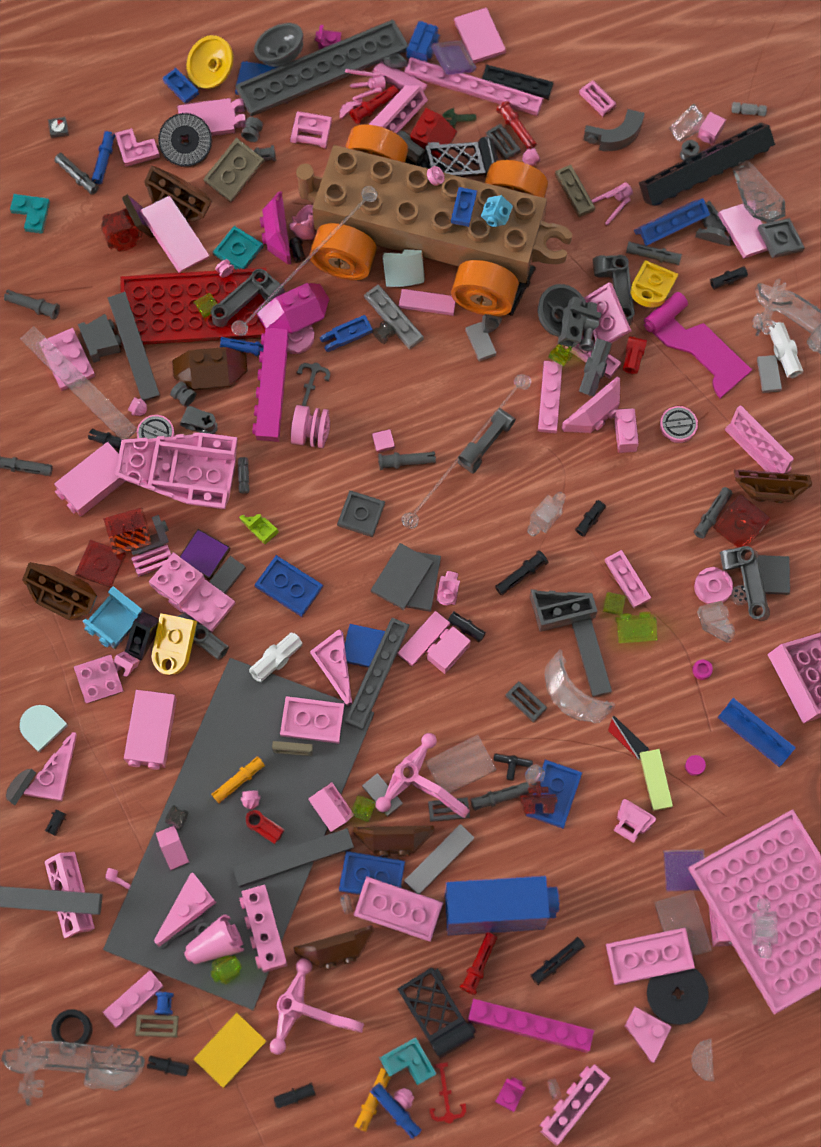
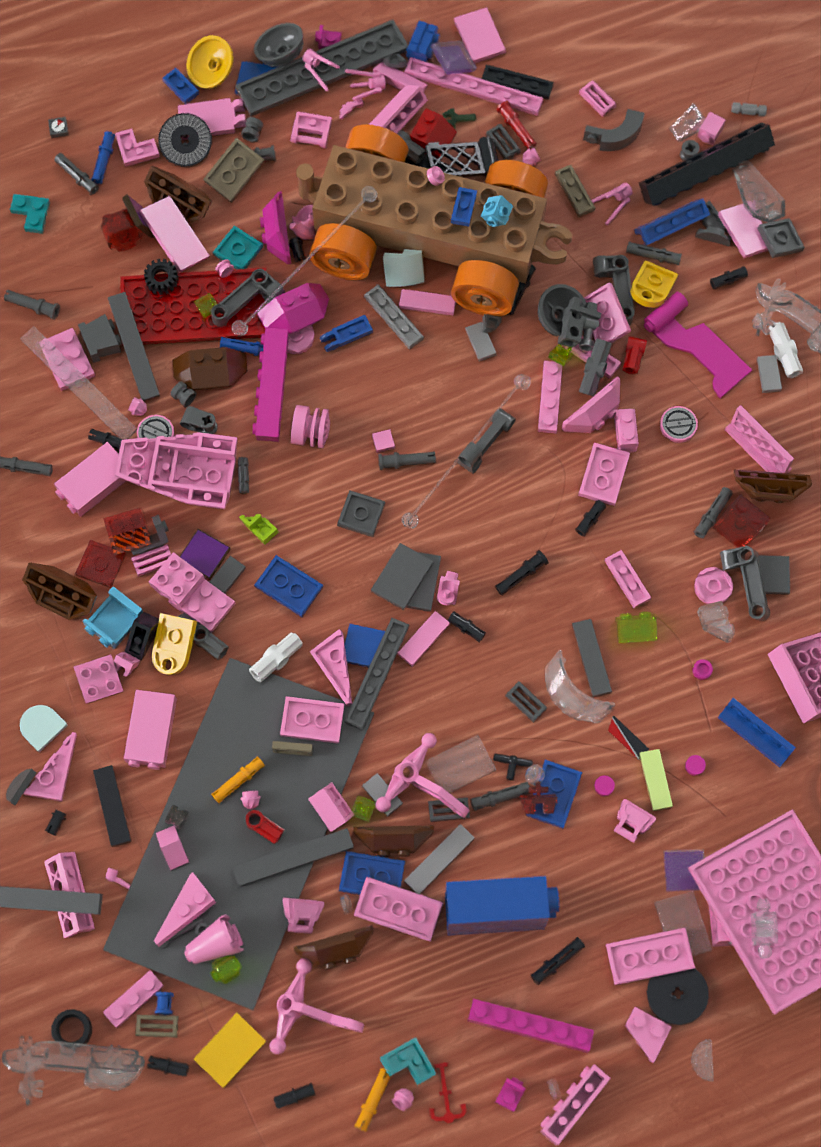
(112, 806): none -> black tile
(165, 285): none -> black tyre
(264, 929): bright pink brick -> none
(304, 910): none -> bright pink piece
(312, 59): none -> bright pink plant
(315, 368): dark grey piece -> none
(367, 108): red pin -> none
(383, 332): clear smoke wheel -> none
(402, 1117): blue pin -> none
(448, 649): bright pink brick -> none
(449, 1037): black piece -> none
(475, 973): red pin -> none
(546, 513): clear piece -> none
(561, 609): dark grey wedge -> none
(604, 474): none -> bright pink plate
(604, 786): none -> dark pink tile
(614, 603): clear neon green tile -> none
(739, 595): clear tile -> none

